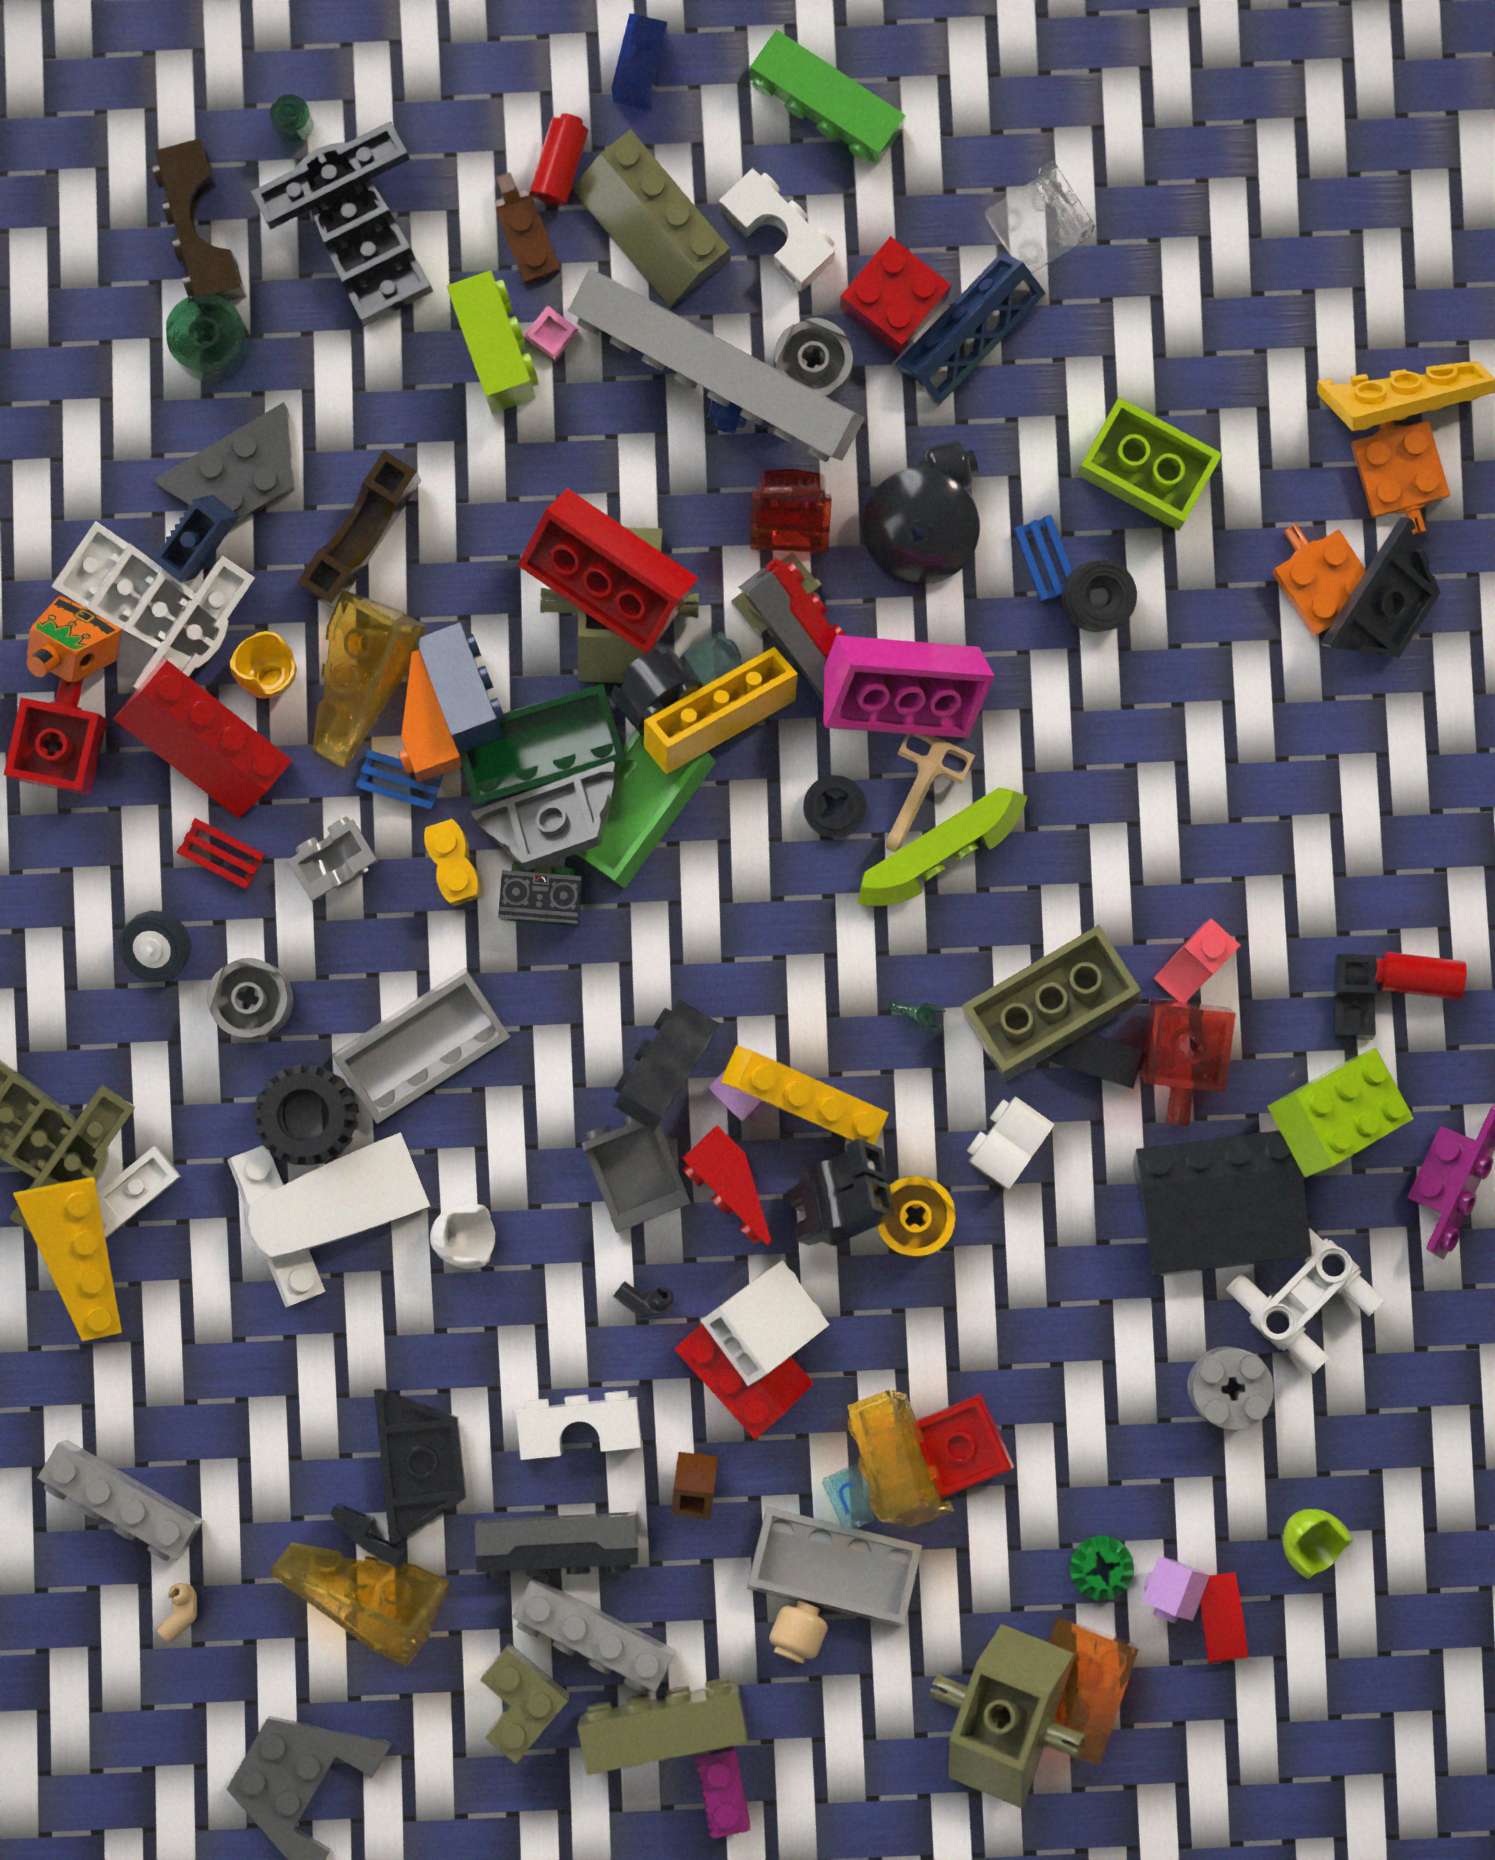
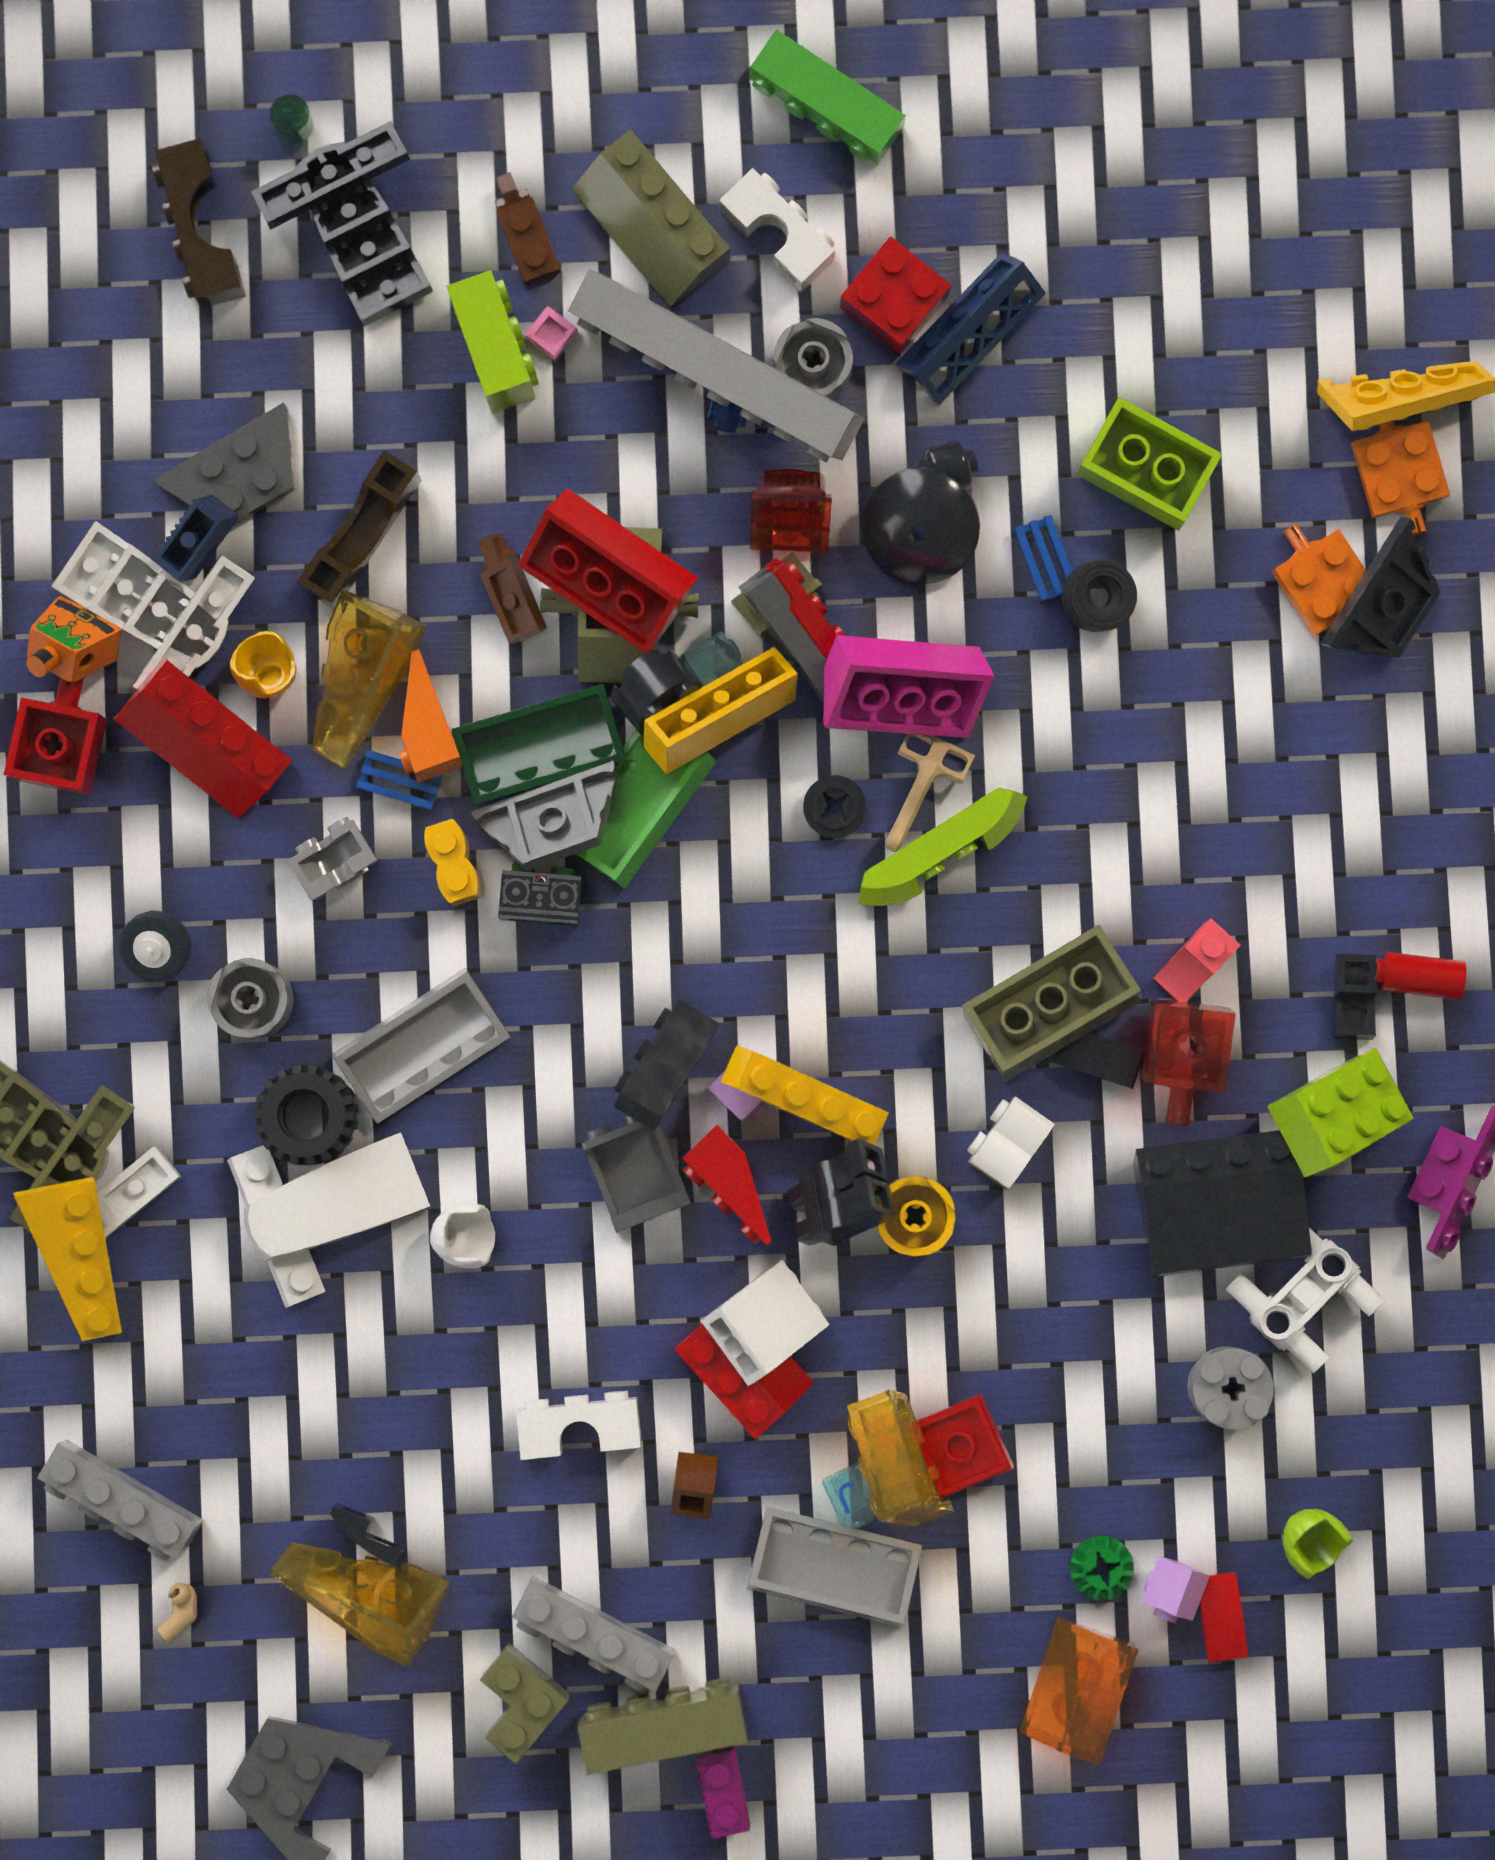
(191, 838): red tile -> none
(209, 316): clear green brick -> none
(418, 1462): black wing -> none
(461, 687): brick -> none
(509, 590): none -> reddish brown hinge
(556, 1542): piece -> none
(559, 160): red brick -> none
(640, 61): clear blue brick -> none
(646, 1303): black arm -> none
(798, 1632): tan head -> none
(921, 1013): clear green hand -> none
(1028, 1680): olive slope -> none
(1041, 219): clear bracket -> none

